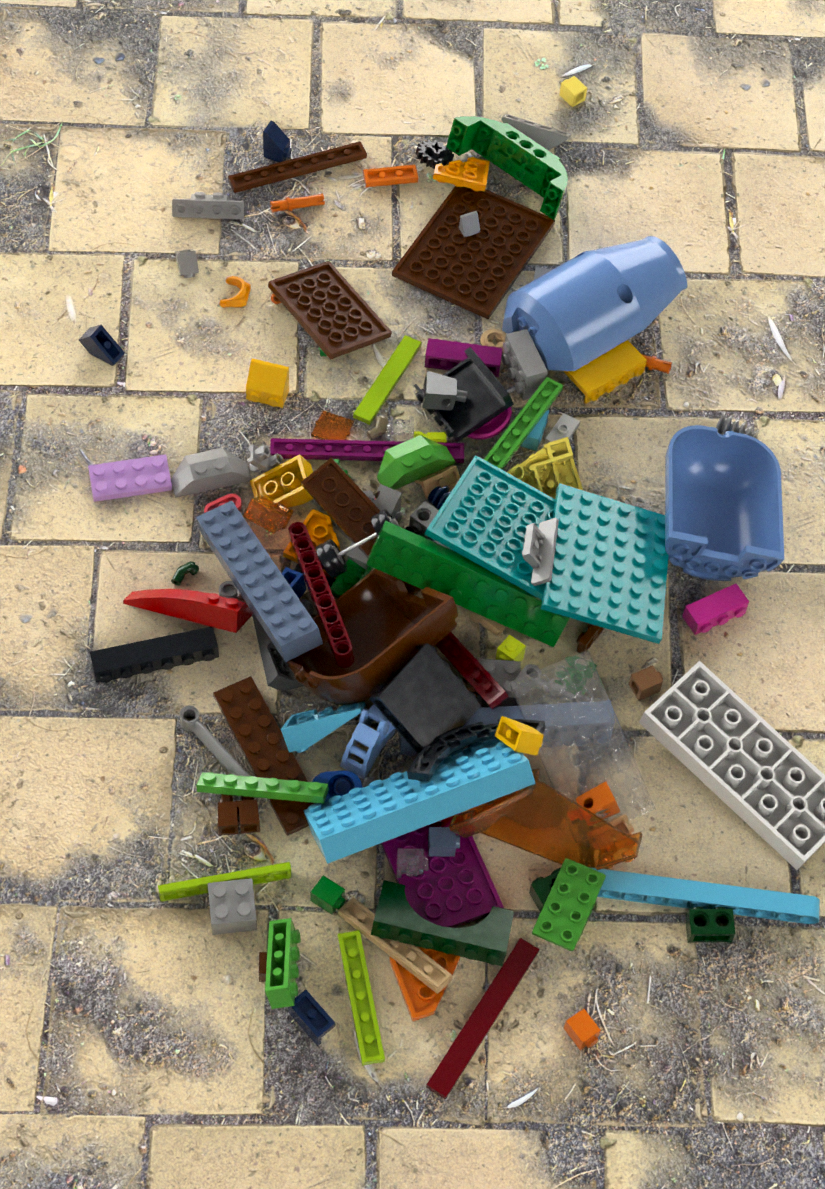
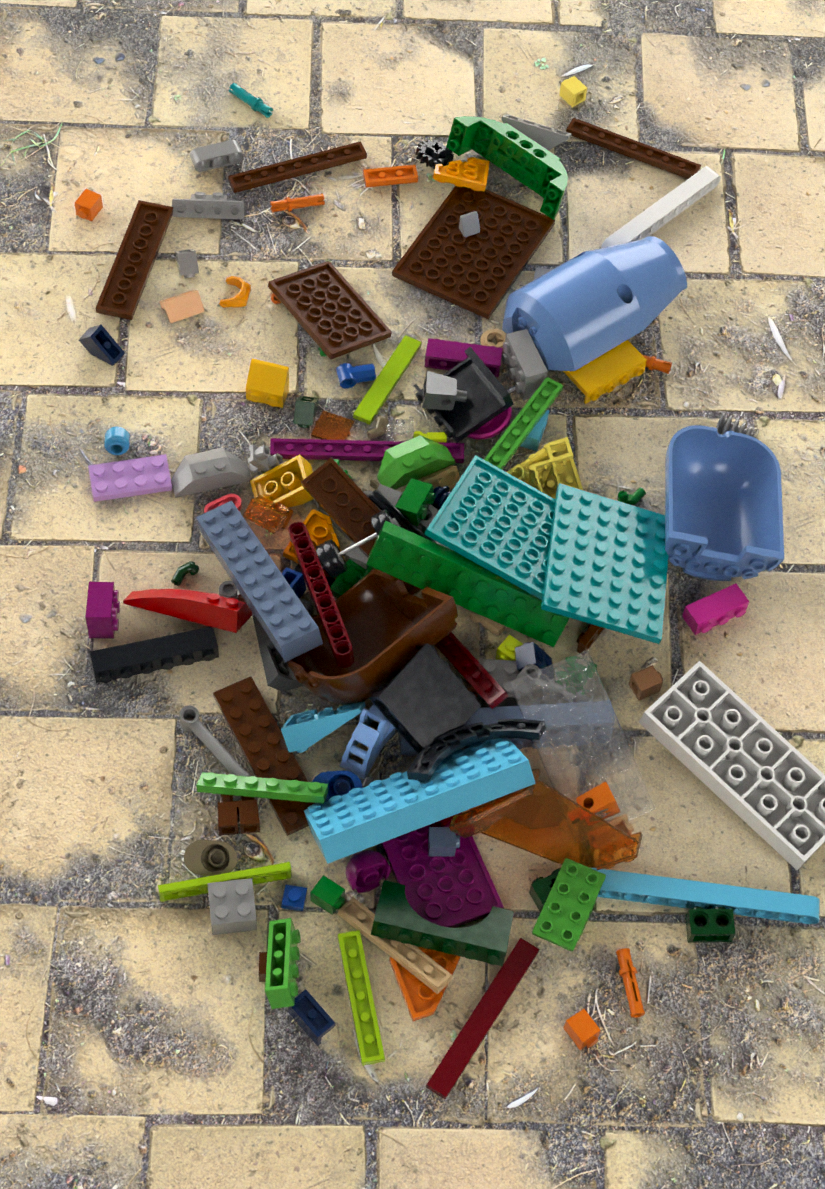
(88, 205): none -> orange brick
(102, 610): none -> magenta brick
(117, 440): none -> dark azure head
(134, 260): none -> reddish brown plate
(182, 306): none -> light nougat panel
(210, 857): none -> dark tan piece
(216, 155): none -> light grey beam
(256, 103): none -> teal pin
(275, 143): dark blue slope -> none
(294, 898): none -> blue plate
(305, 411): none -> dark green slope
(350, 375): none -> blue piece
(366, 870): none -> magenta cylinder
(382, 503): none -> black axle
(411, 862): clear brick -> none
(416, 500): none -> green brick
(519, 736): yellow slope -> none
(531, 654): none -> dark blue brick
(540, 549): light grey bracket -> none
(563, 428): white plate -> none
(627, 972): none -> orange pin
(631, 499): none -> green arm
(632, 148): none -> reddish brown plate
(665, 208): none -> white beam

